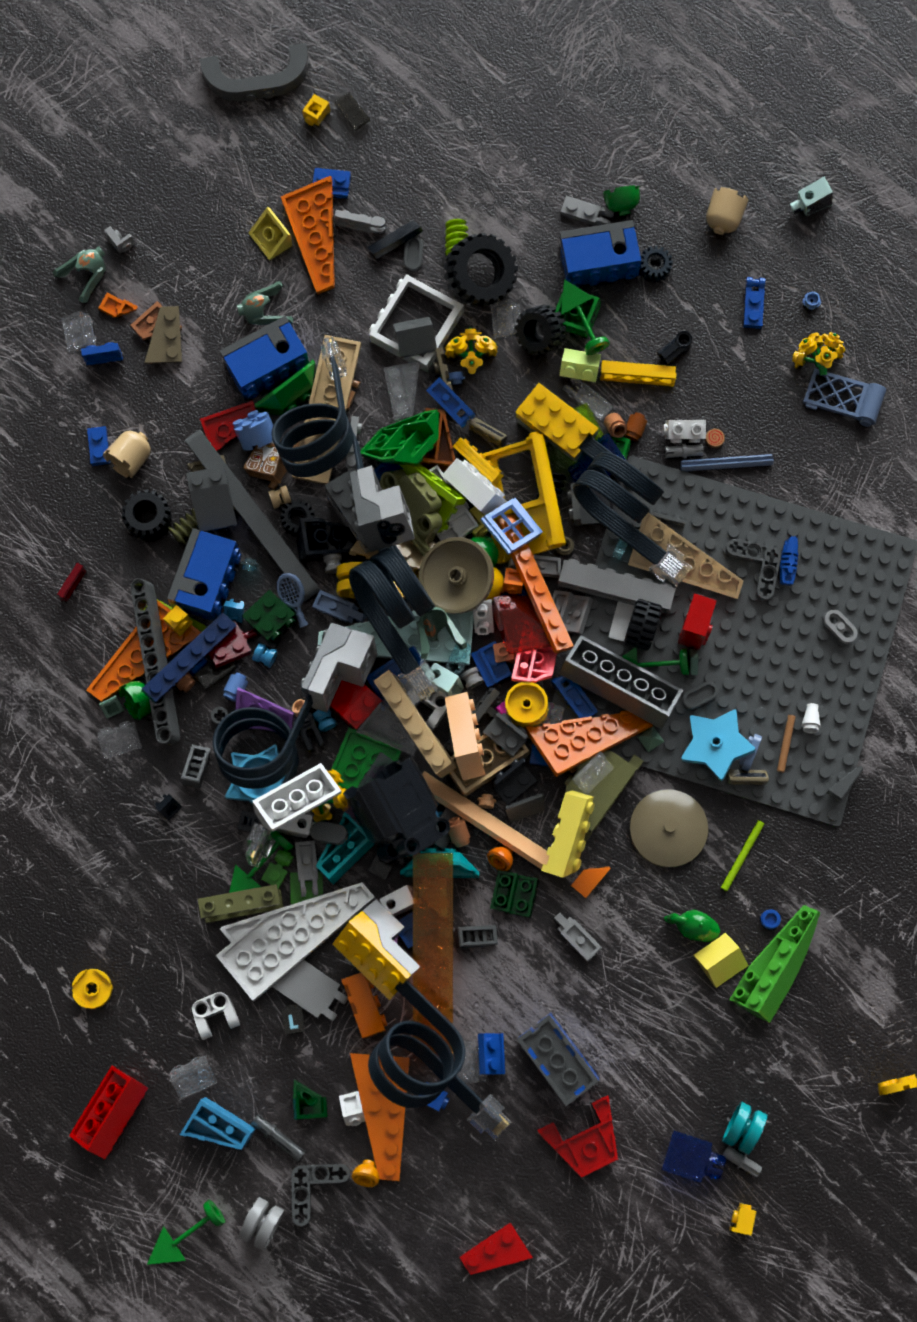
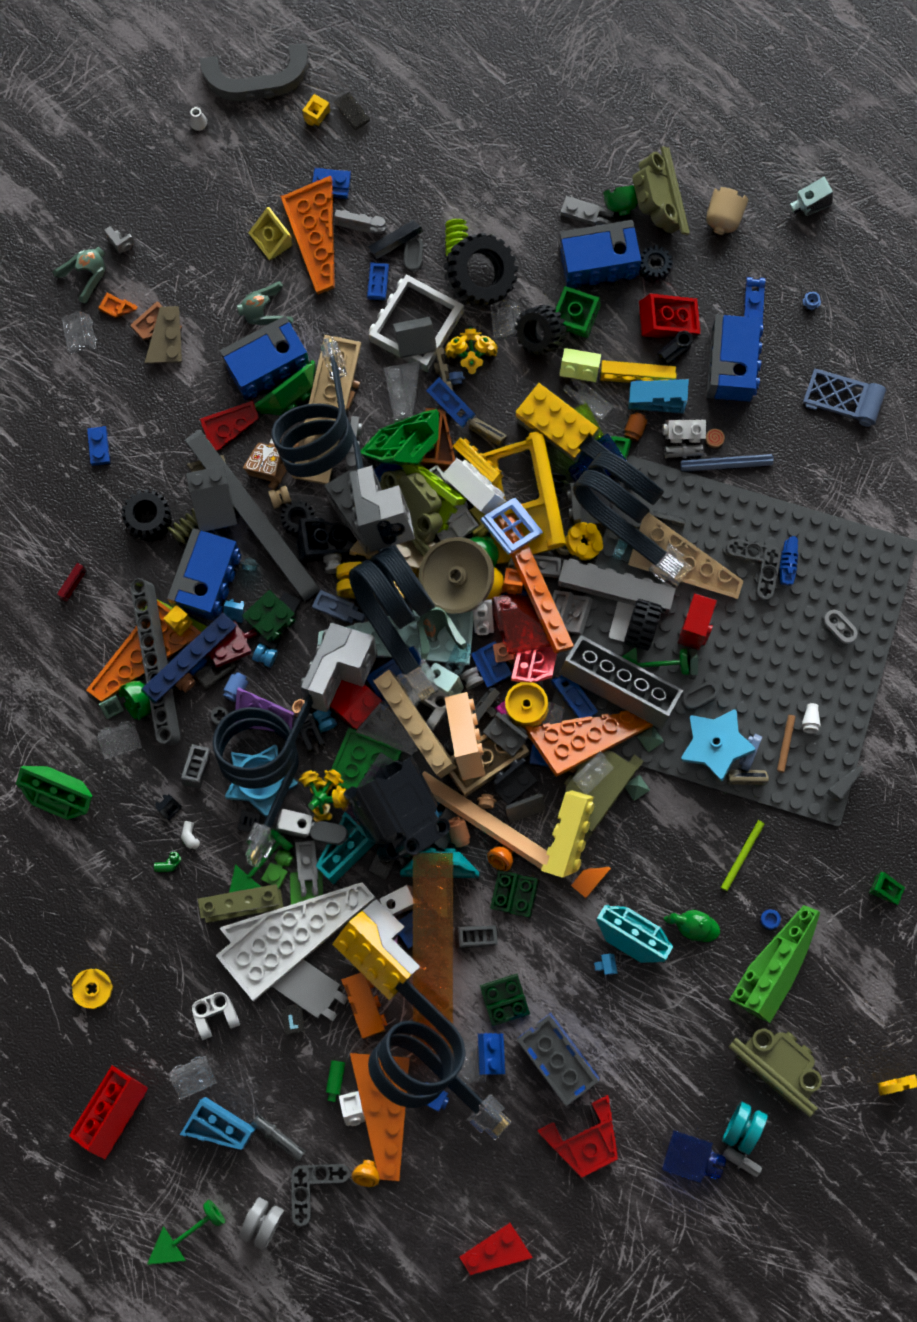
(54, 791): none -> green wedge
(101, 354): blue plate -> none
(128, 453): tan cylinder -> none
(170, 864): none -> green arm
(187, 837): none -> white arm
(197, 119): none -> white cone
(254, 430): medium blue brick -> none
(295, 797): white slope -> none
(296, 606): sand blue piece -> none
(308, 1103): dark green slope -> none
(335, 1079): none -> green cylinder
(378, 281): none -> blue plate
(504, 999): none -> dark green slope
(572, 299): green piece -> none
(577, 937): light grey hinge -> none
(591, 534): none -> yellow plate
(607, 964): none -> dark azure tile
(615, 425): nougat brick -> none
(633, 934): none -> teal wedge
(637, 787): none -> sand green slope
(659, 192): none -> olive brick
(659, 395): none -> dark azure wedge
(668, 315): none -> red slope
(668, 828): dark tan dish -> none
(721, 960): light yellow slope -> none
(734, 358): none -> blue piece
(743, 1219): yellow brick -> none
(782, 1066): none -> olive brick
(821, 359): yellow plant -> none
(887, 888): none -> green slope

